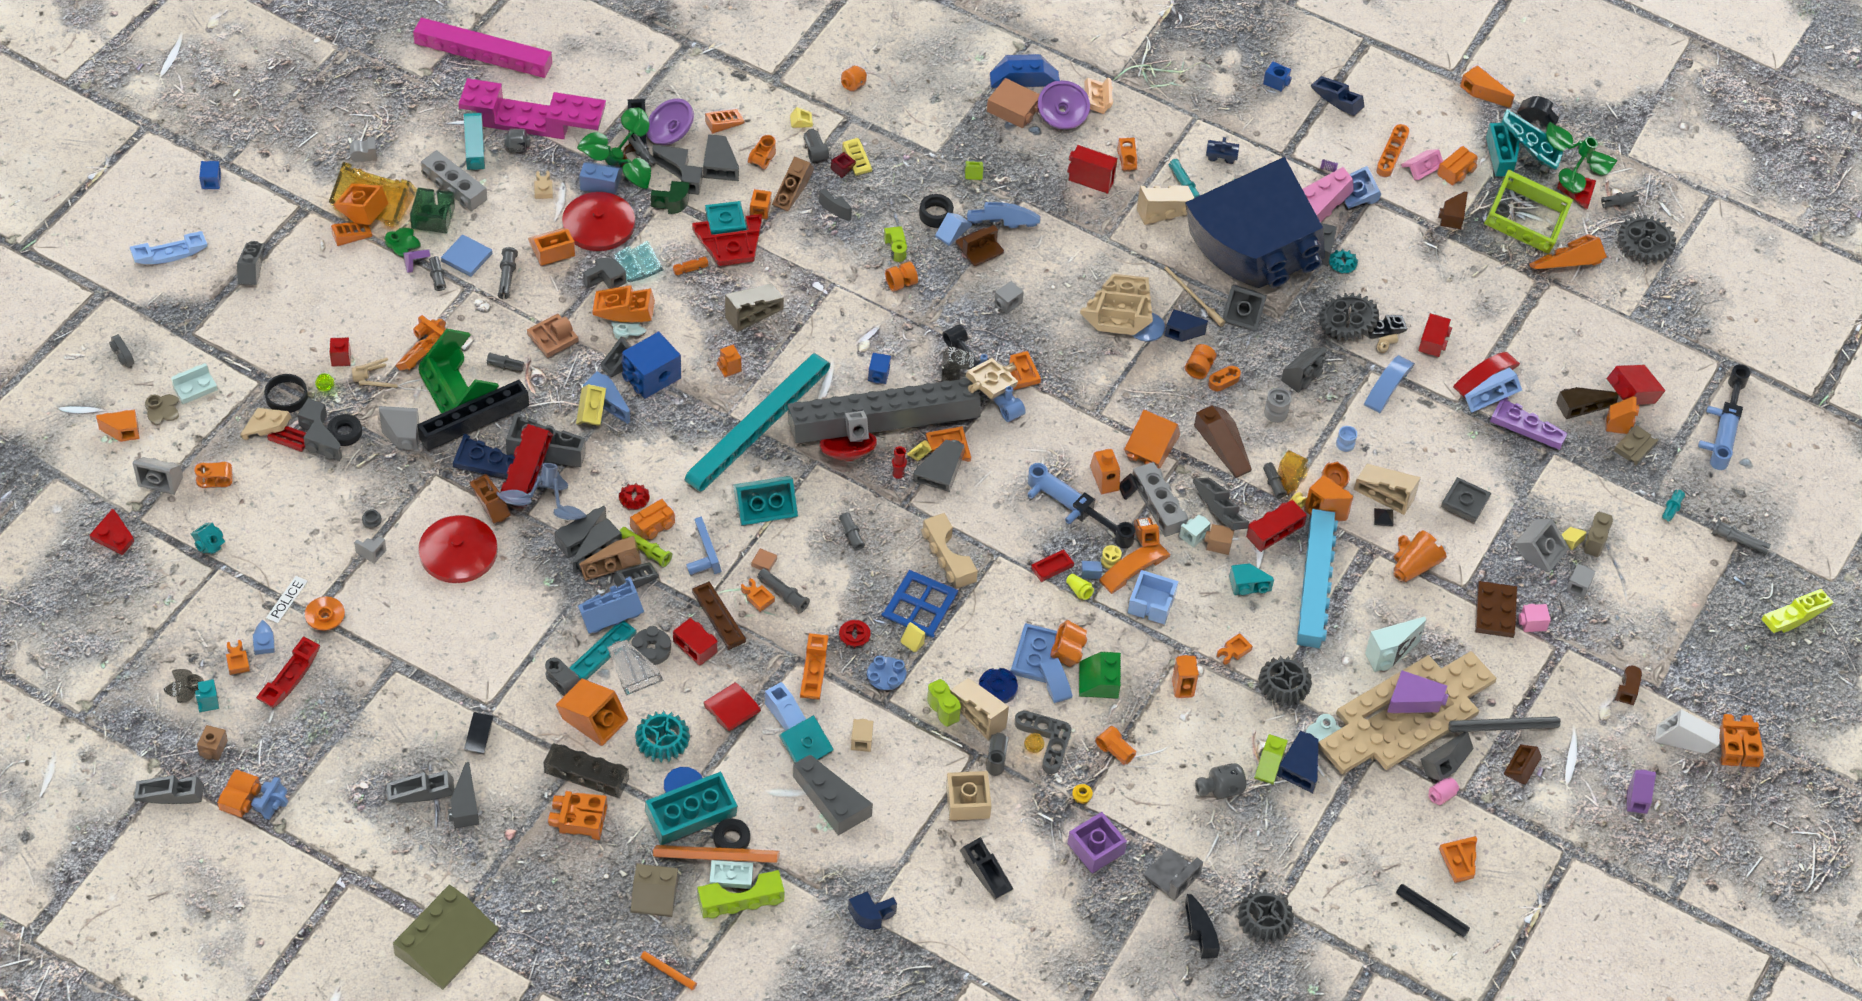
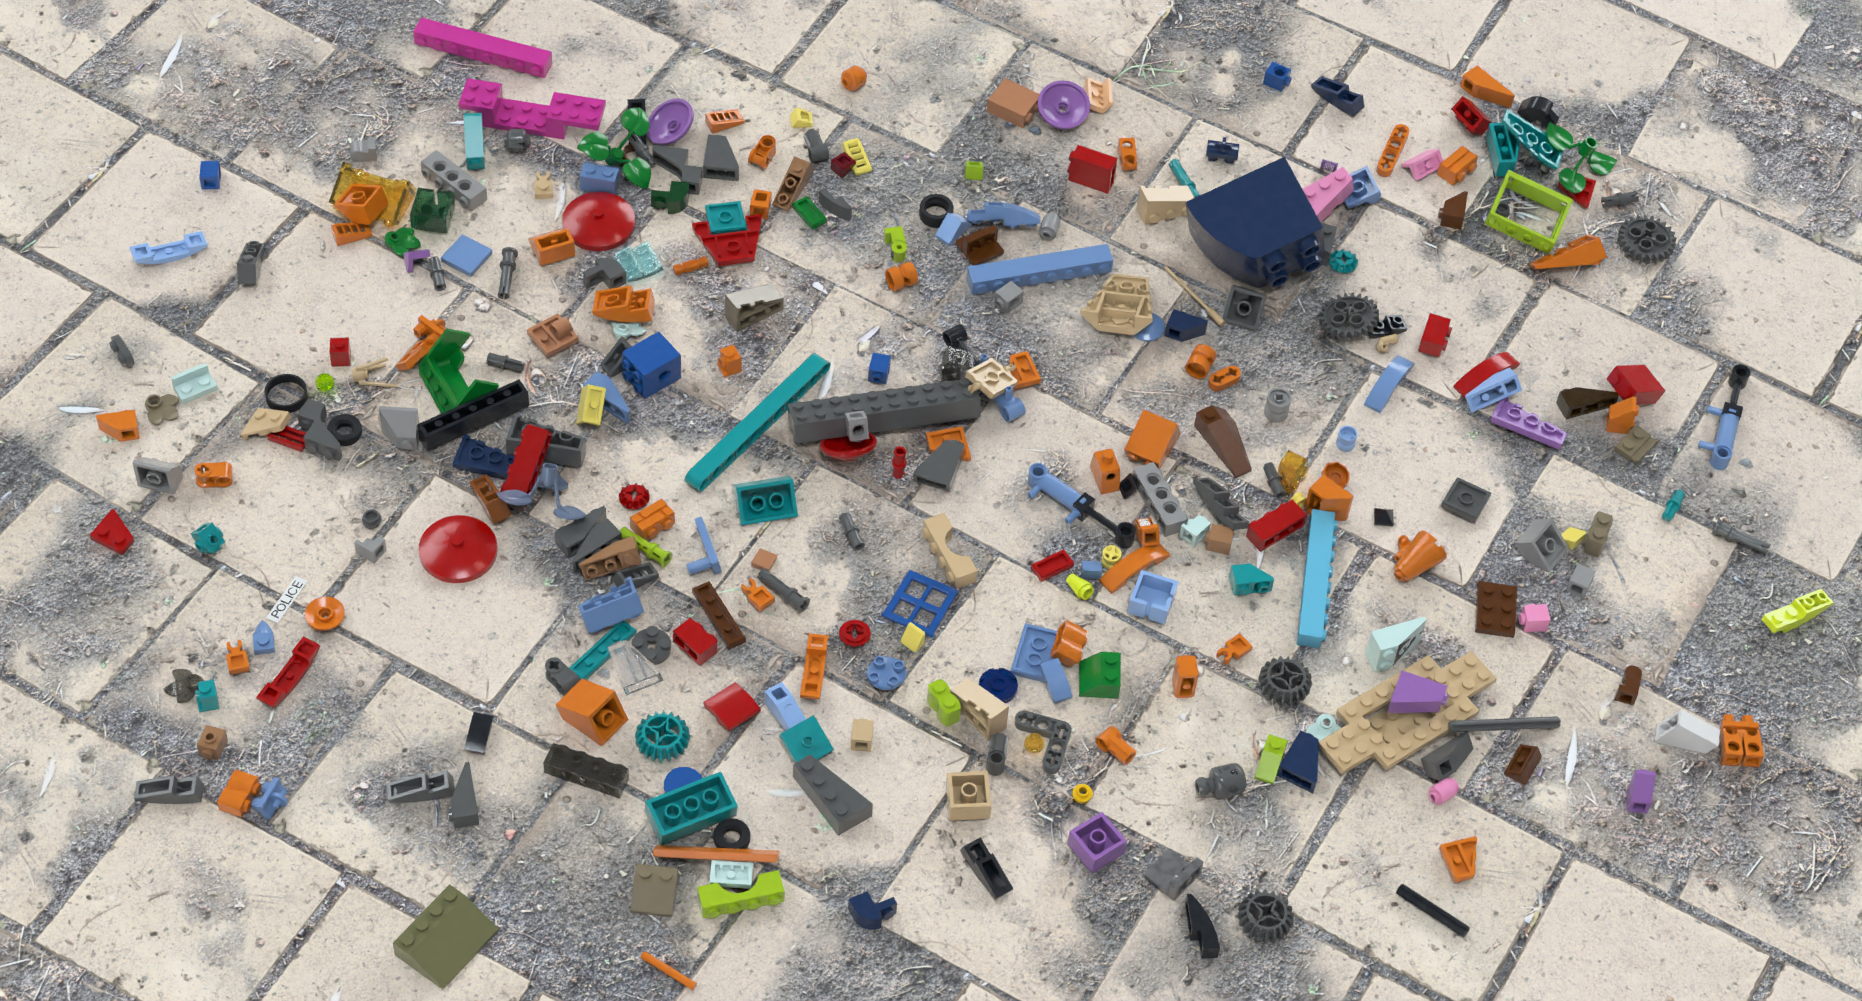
(579, 813): orange hips -> none
(809, 213): none -> green tile
(920, 451): light yellow slope -> none
(1025, 70): blue wedge -> none
(1040, 268): none -> medium blue brick
(1049, 226): none -> light grey brick
(1304, 368): dark grey slope -> none
(1388, 487): tan wedge -> none
(1471, 115): none -> red brick

